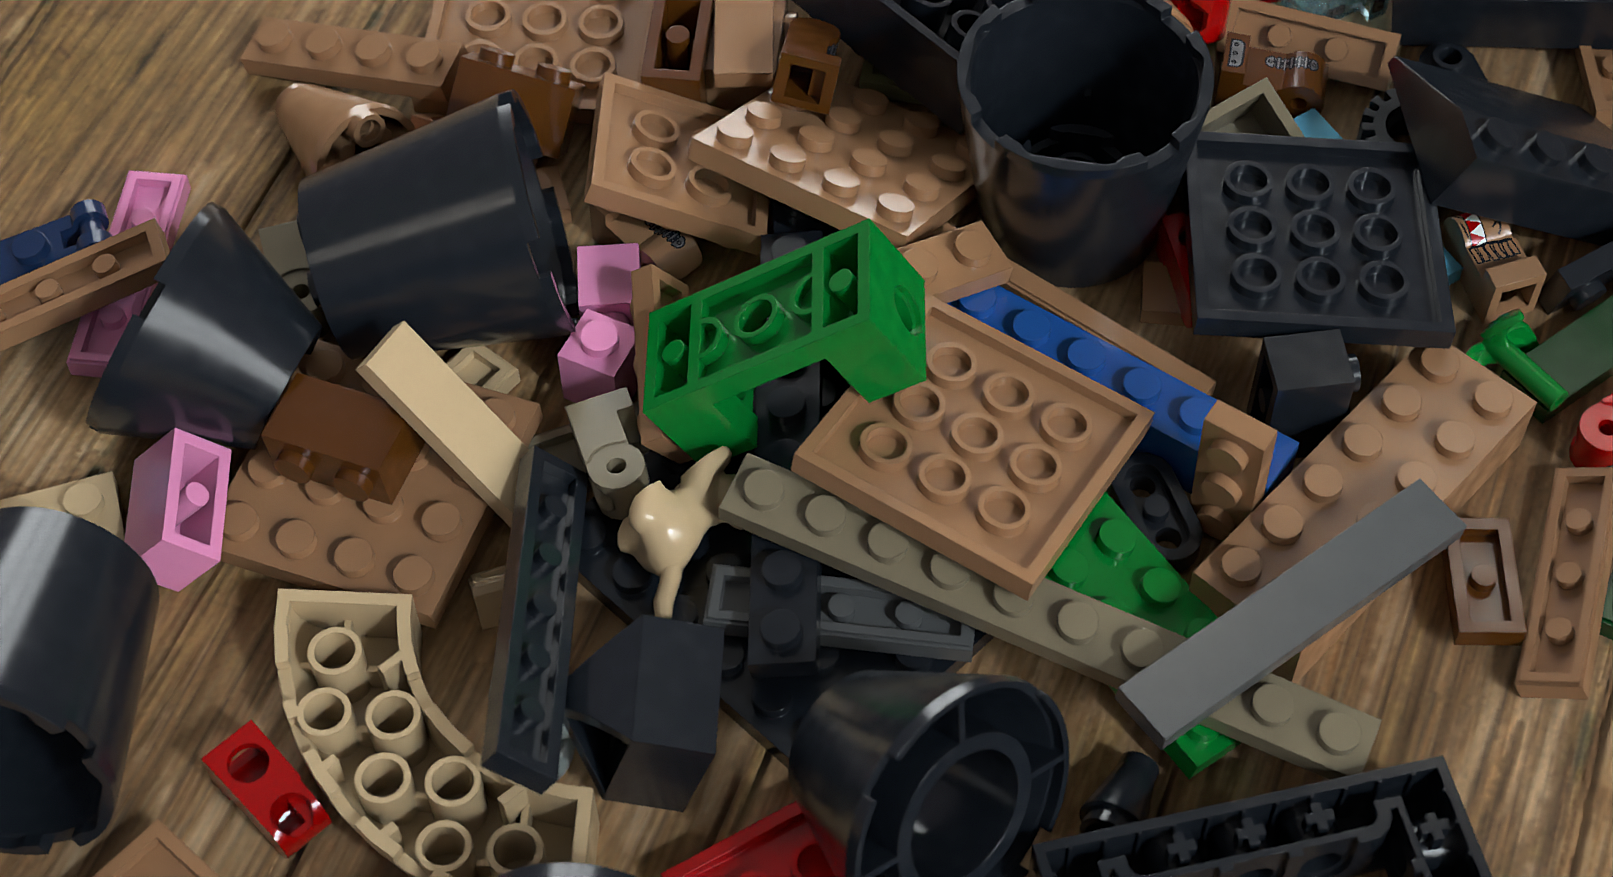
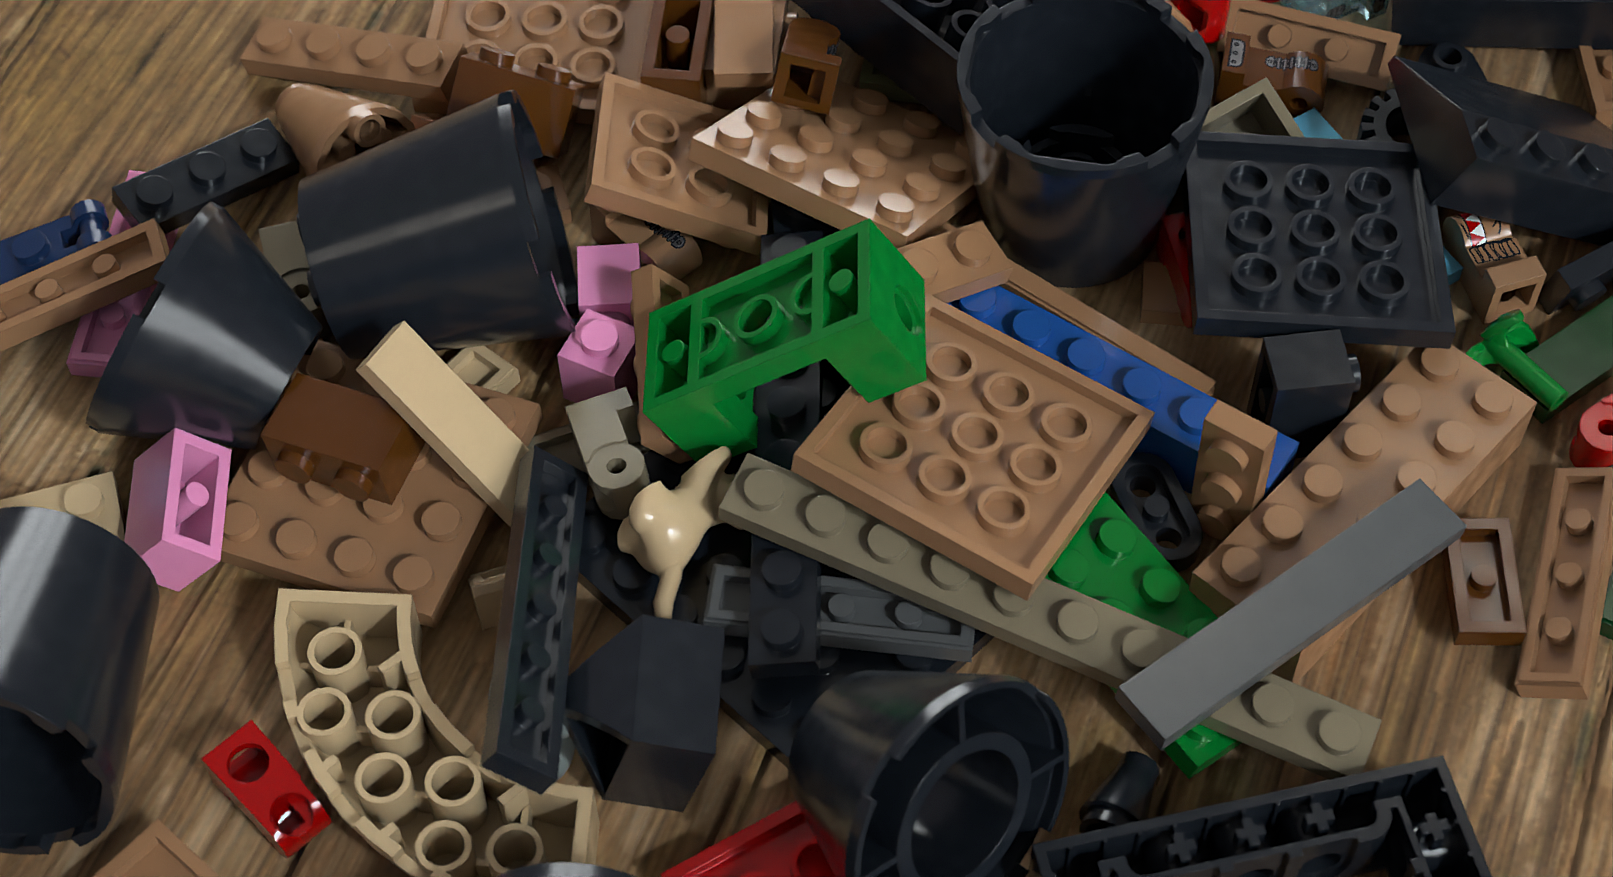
(214, 173): none -> black plate

